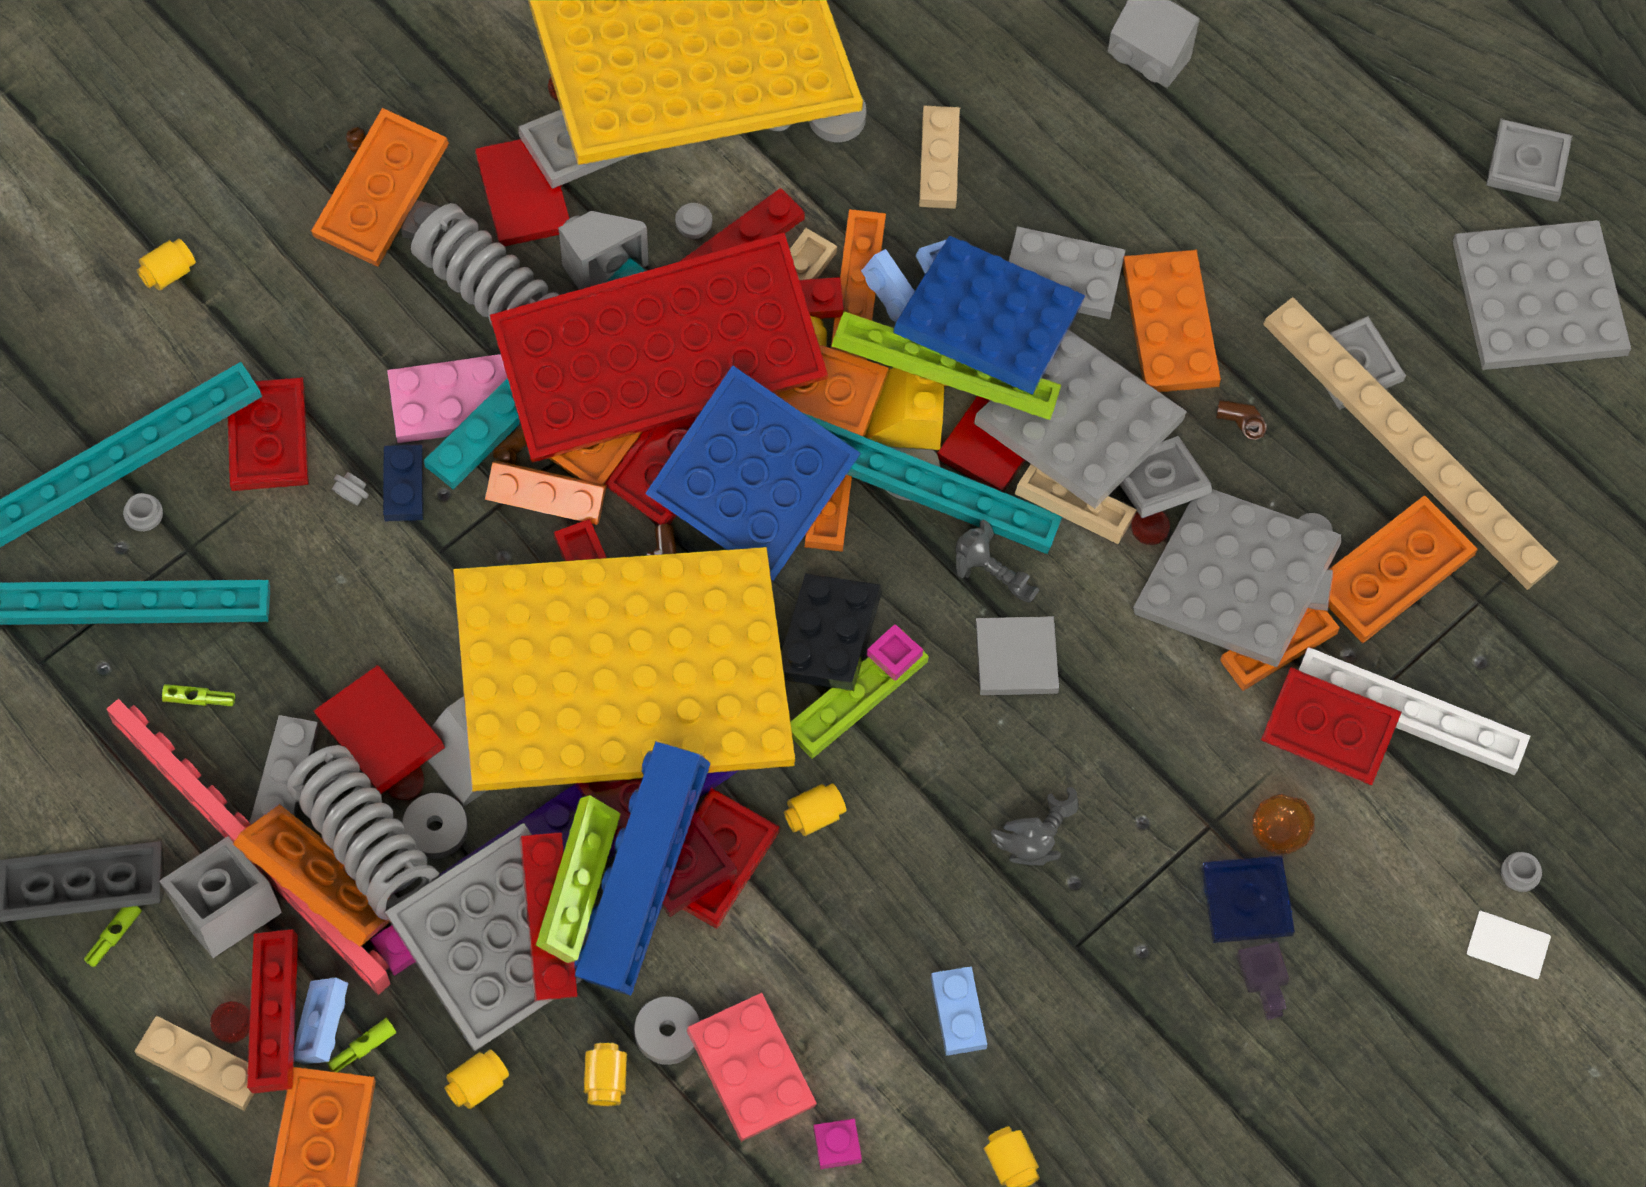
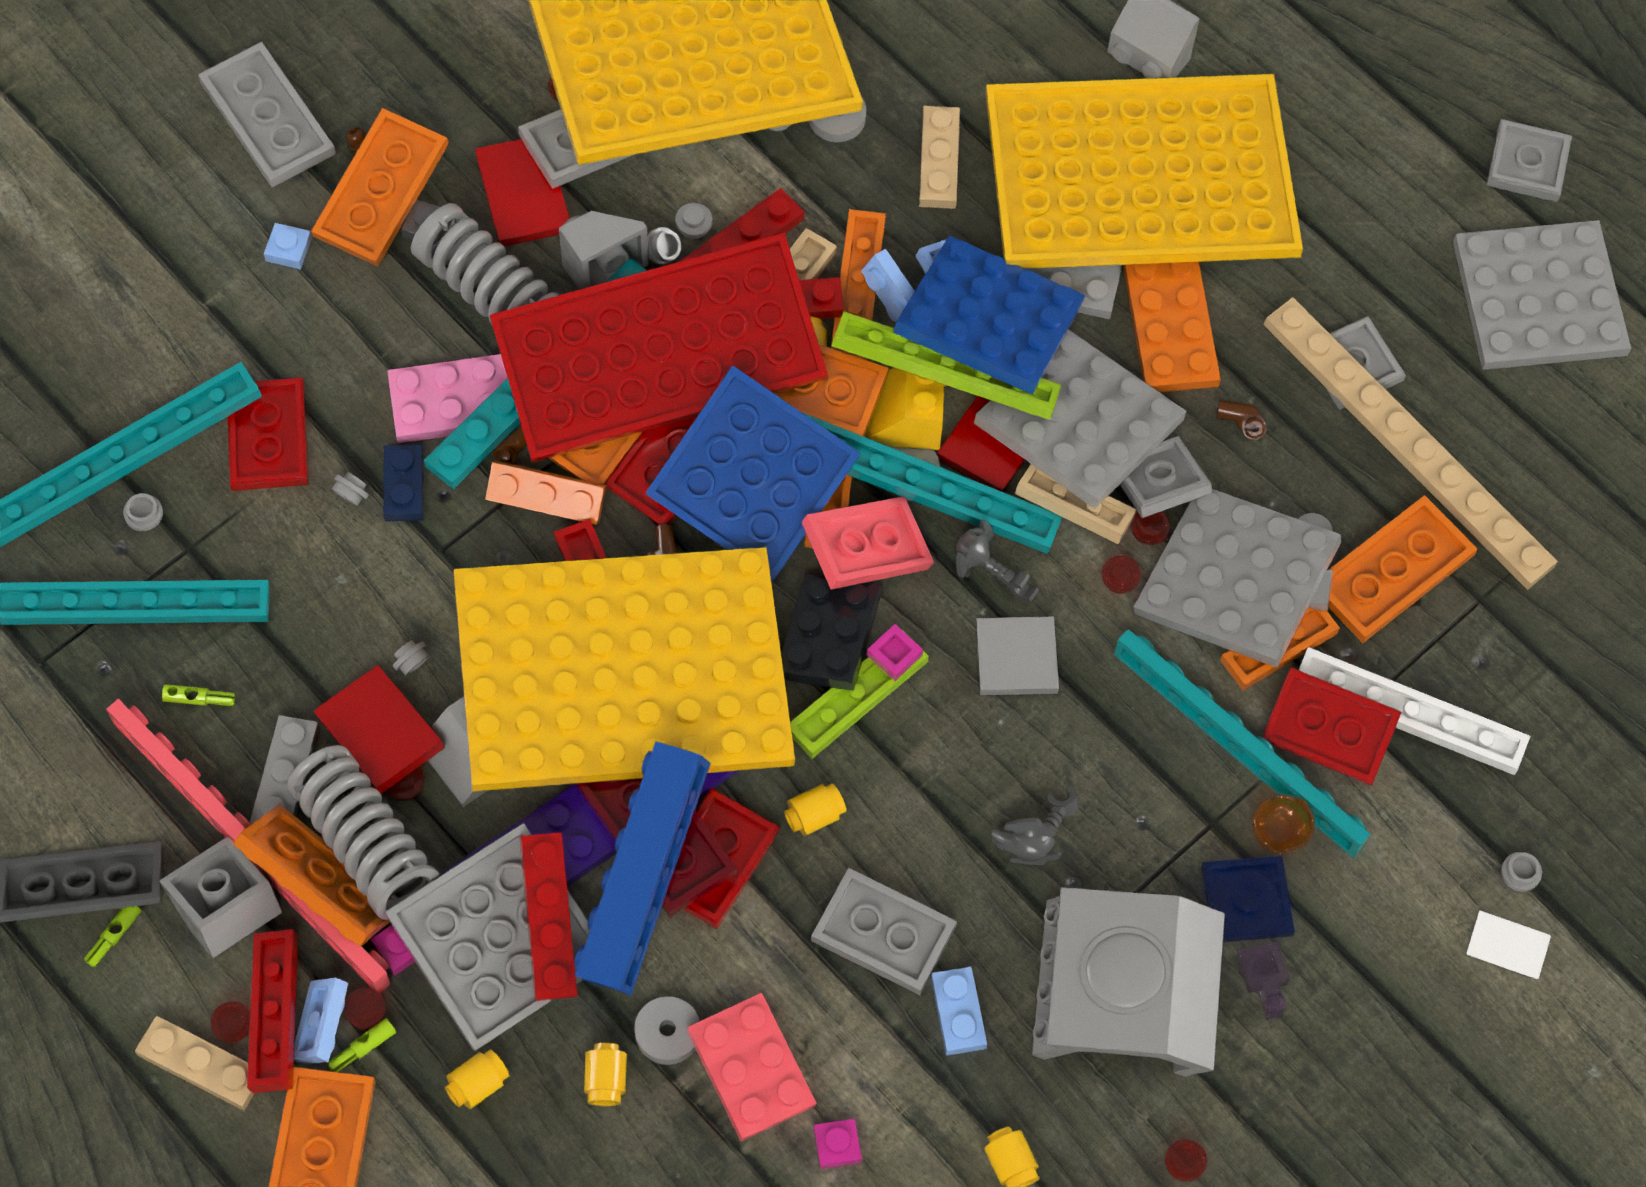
(165, 264): yellow brick -> none
(266, 114): none -> light grey plate
(288, 246): none -> light blue plate
(365, 1008): none -> clear red plate
(410, 657): none -> light grey plate
(436, 808): light grey piece -> none
(578, 879): lime plate -> none
(663, 245): none -> light grey plate
(867, 542): none -> coral plate
(883, 931): none -> light grey plate
(1121, 574): none -> clear red plate
(1129, 977): none -> light grey panel
(1142, 171): none -> yellow plate
(1185, 1160): none -> clear red plate
(1230, 733): none -> teal plate

